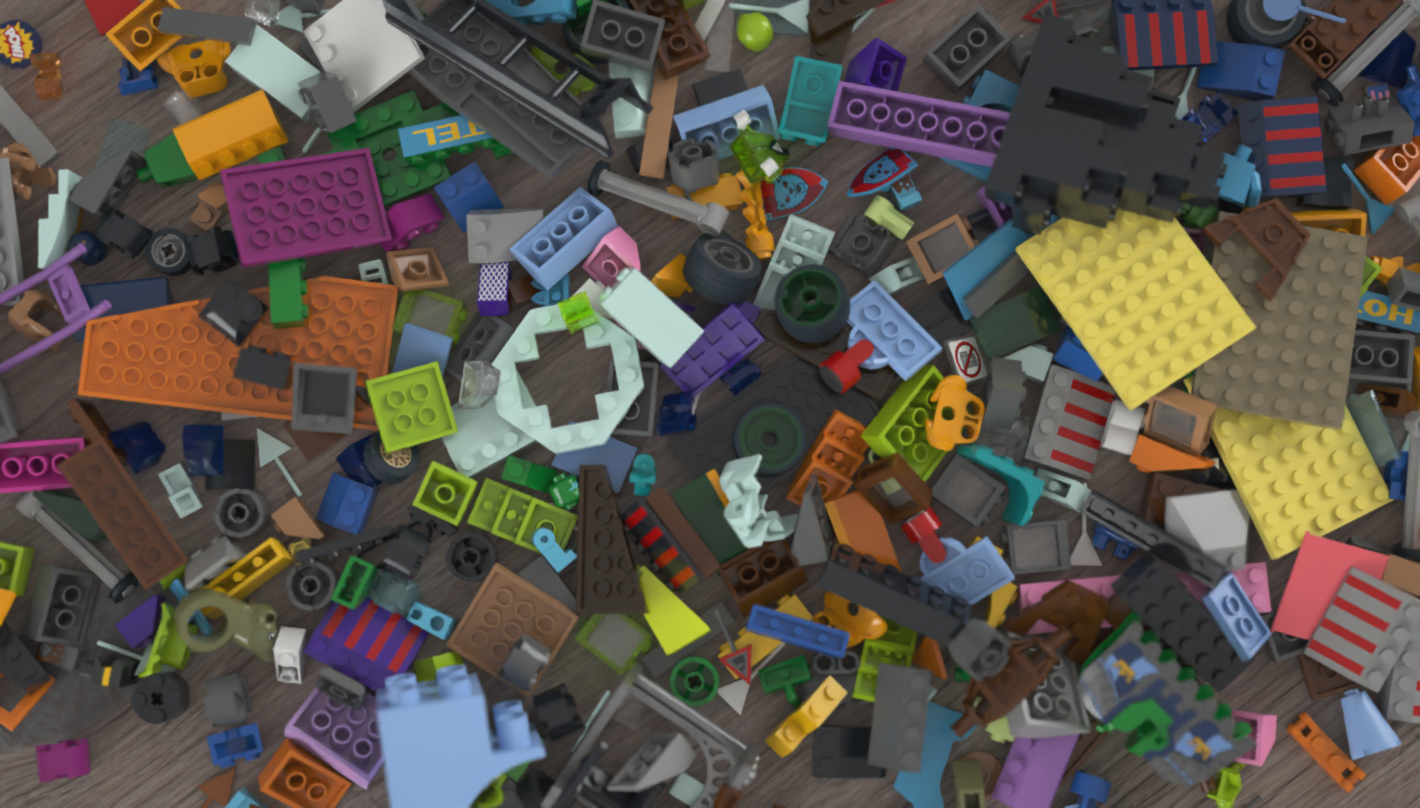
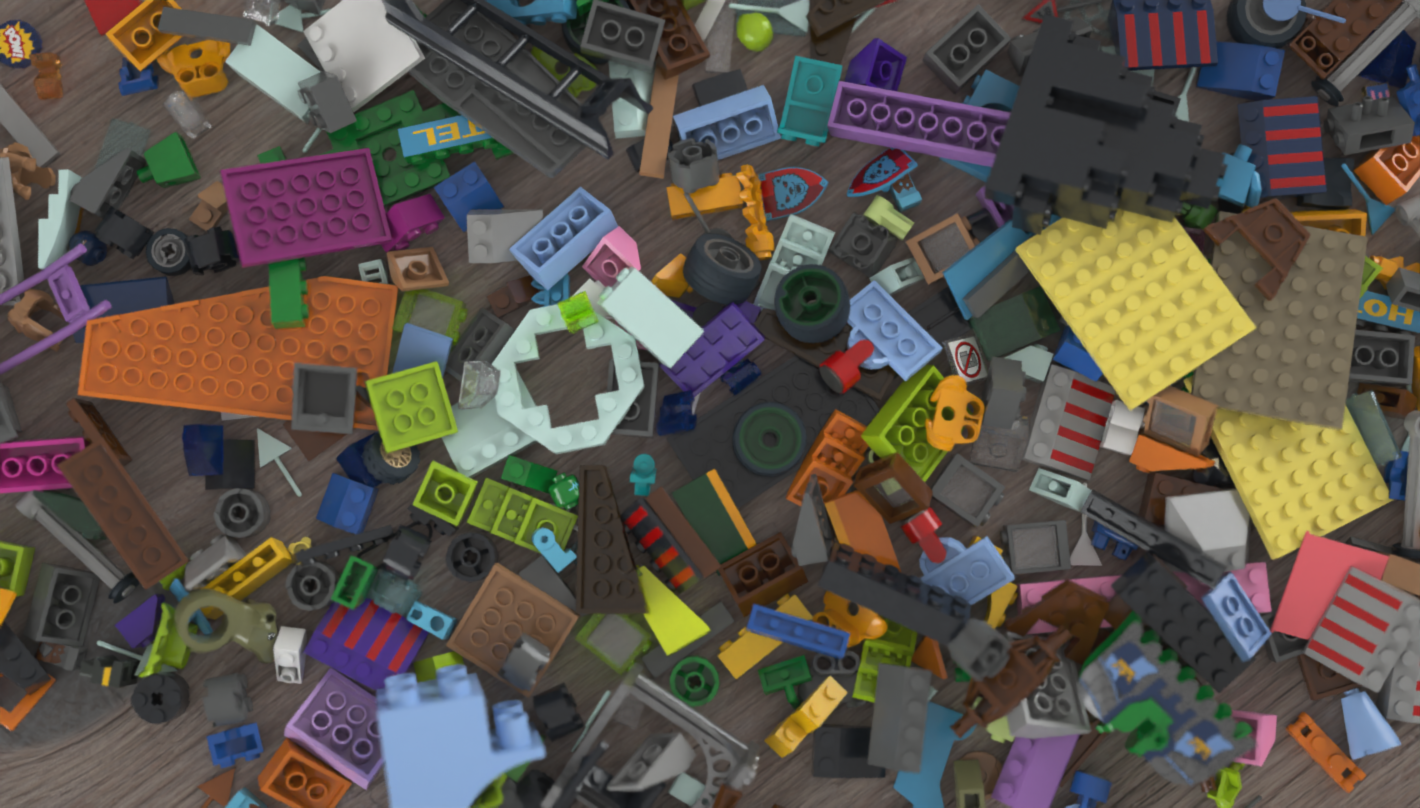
(63, 760): magenta brick -> none
(140, 445): clear blue cylinder -> none
(181, 490): light aqua slope -> none
(230, 134): light orange slope -> none
(233, 311): black slope -> none
(263, 368): black brick -> none
(297, 520): medium nougat slope -> none
(341, 688): dark grey slope -> none
(493, 289): dark purple panel -> none
(614, 455): medium blue tile -> none
(708, 217): light grey piece -> none
(737, 691): white piece -> none
(739, 660): piece -> none
(746, 507): light aqua piece -> none
(757, 152): clear neon green torso -> none
(1022, 485): teal bracket -> none
(1212, 115): clear blue cylinder -> none

